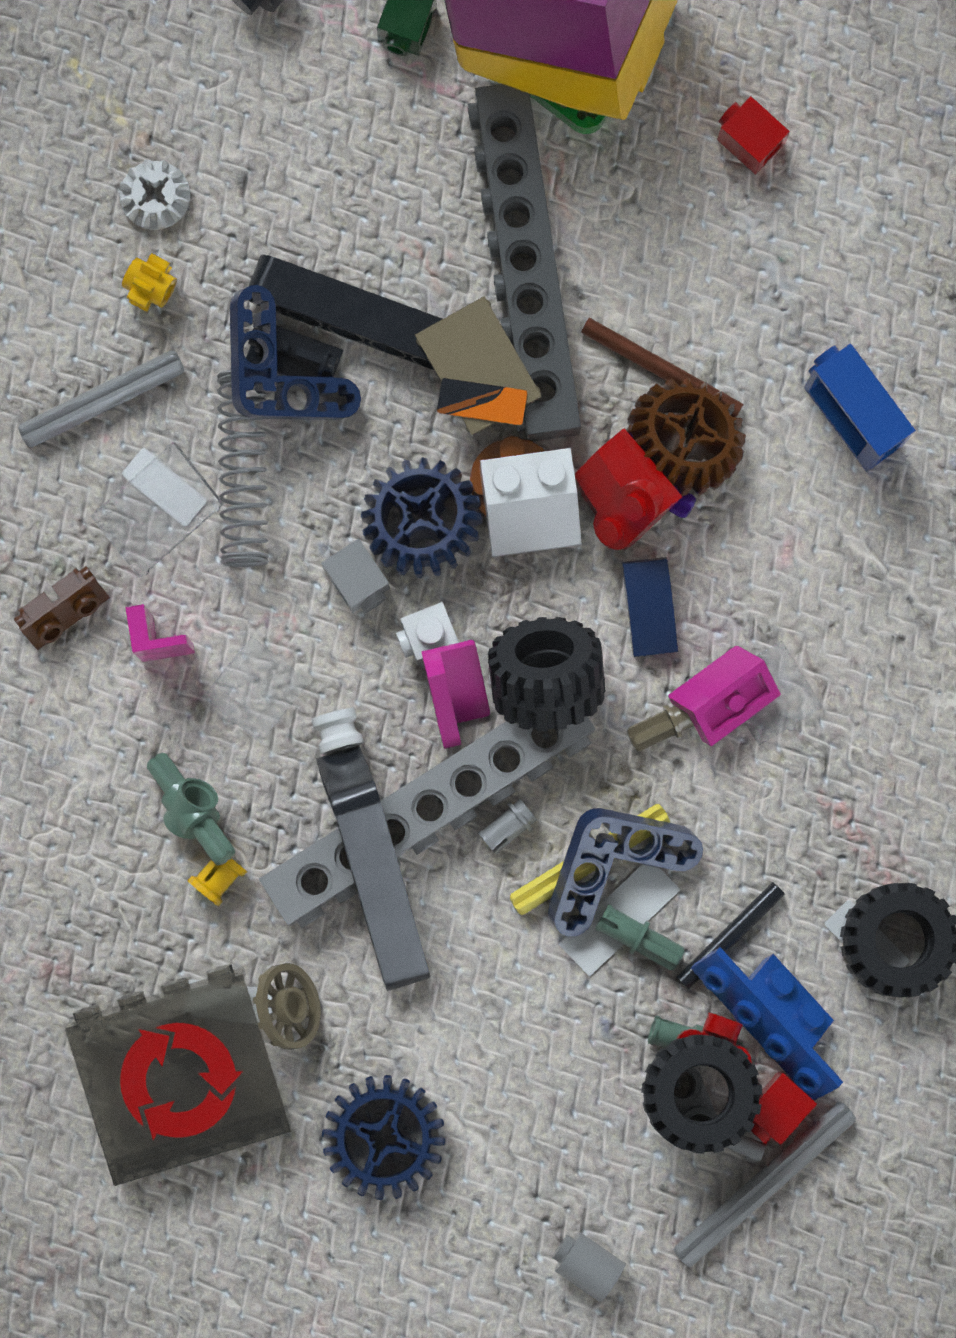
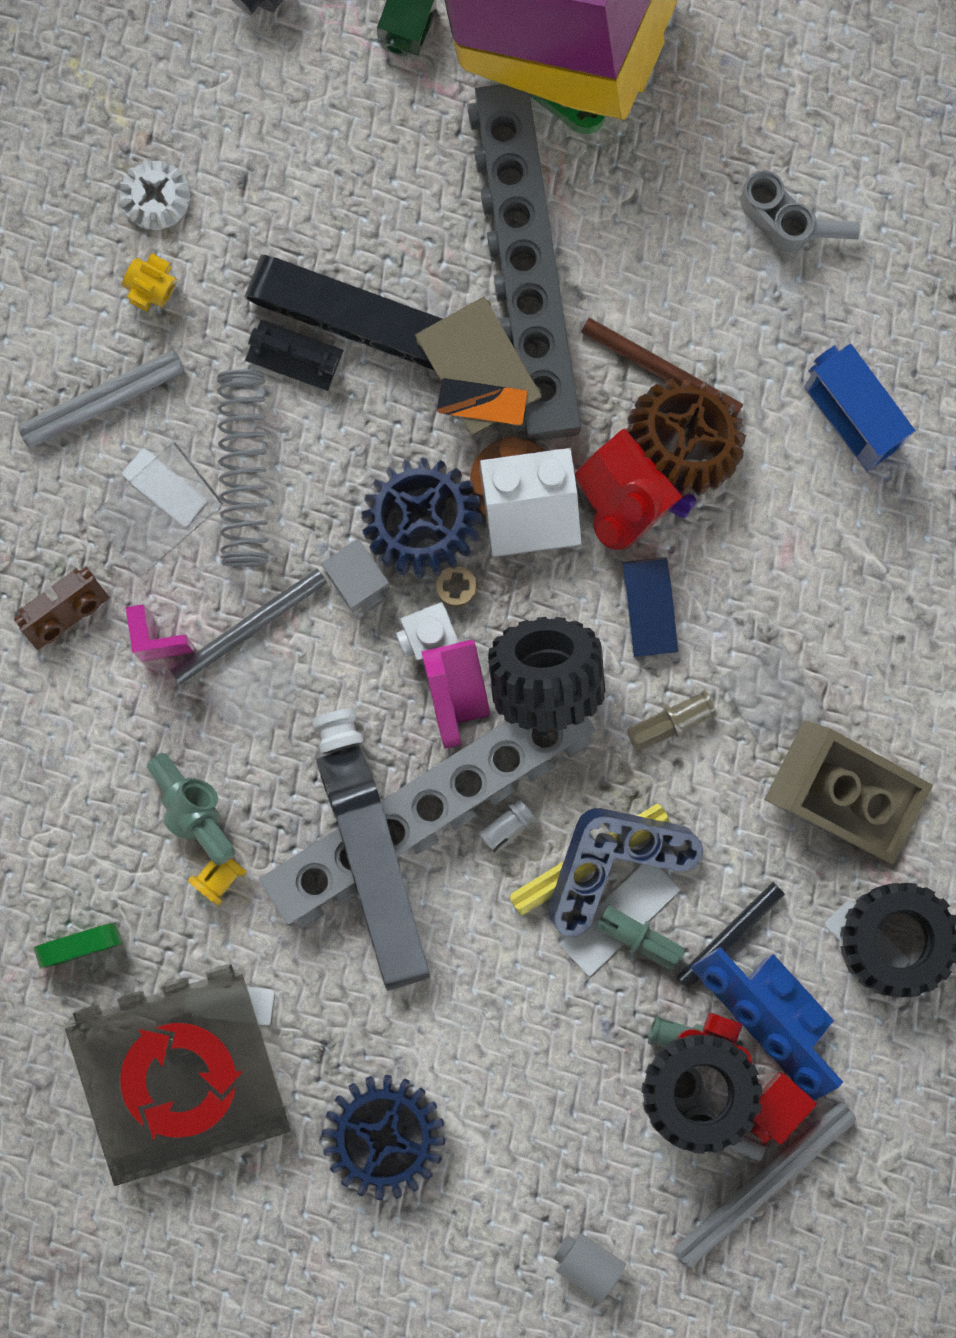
(77, 945): none -> green beam
(248, 626): none -> dark grey bar
(264, 375): dark blue beam -> none
(287, 1006): dark tan wheel -> none
(446, 577): none -> tan bush
(726, 694): dark pink panel -> none
(751, 134): red brick -> none
(784, 207): none -> light grey beam
(848, 791): none -> dark tan slope

